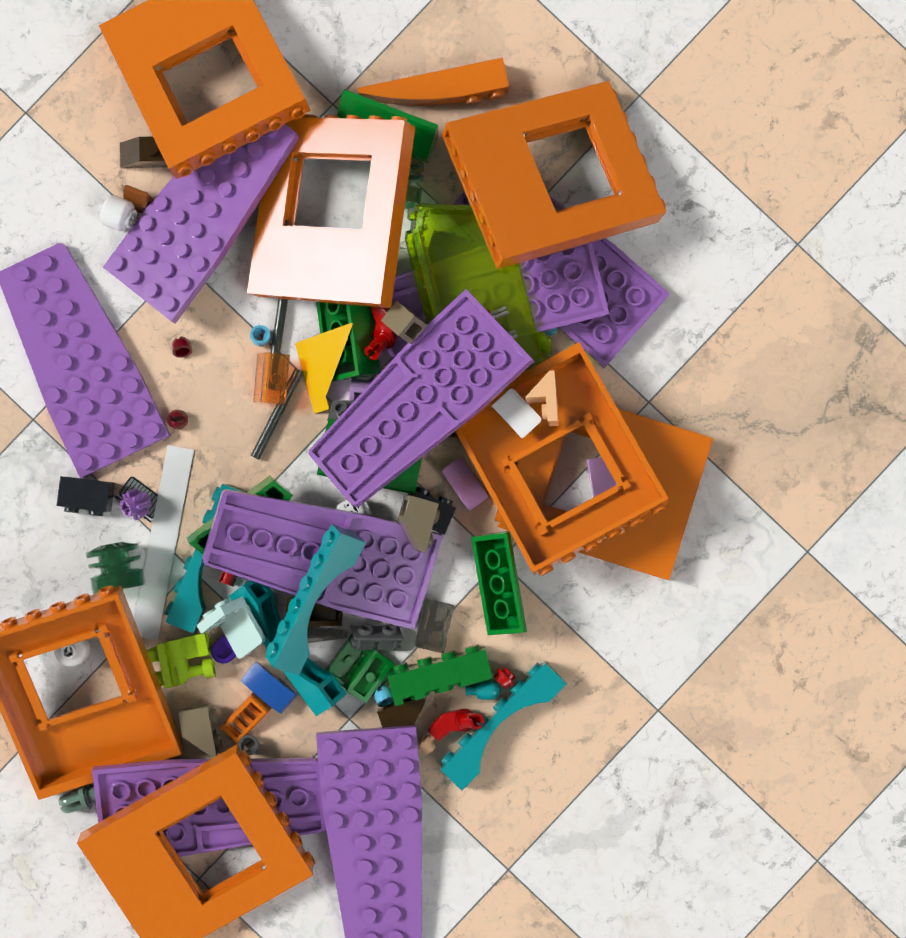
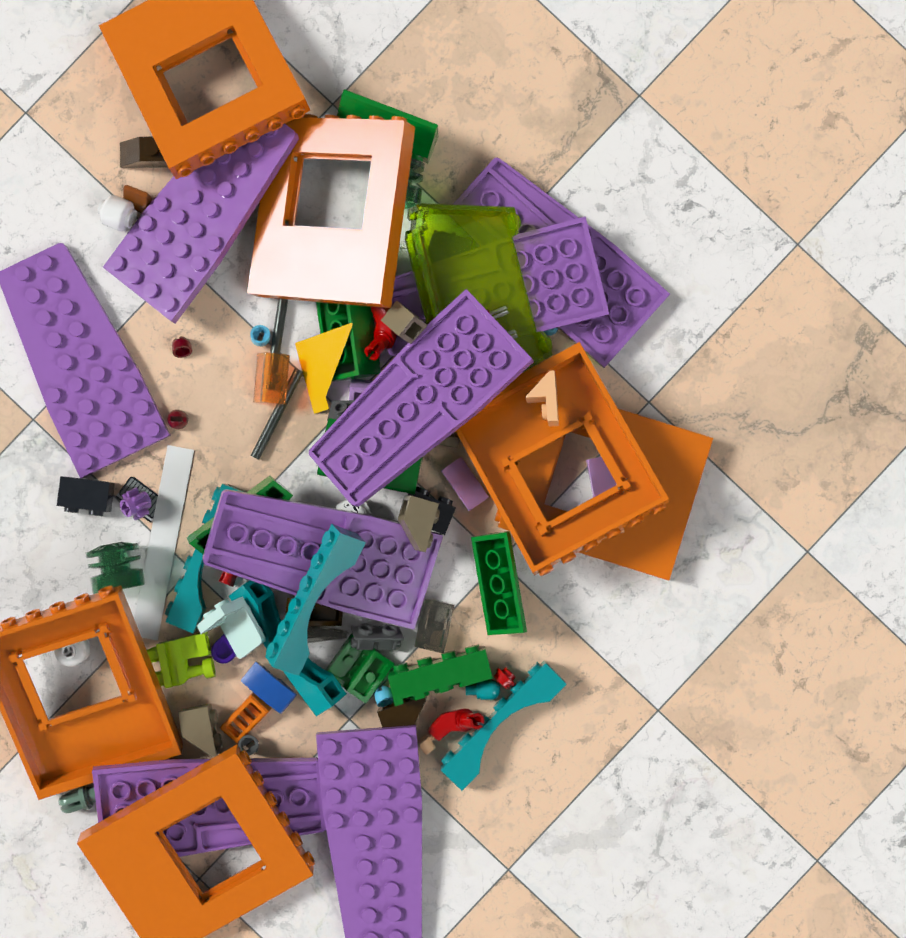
(443, 87): orange slope -> none
(510, 192): orange panel -> none
(517, 412): white sticker -> none

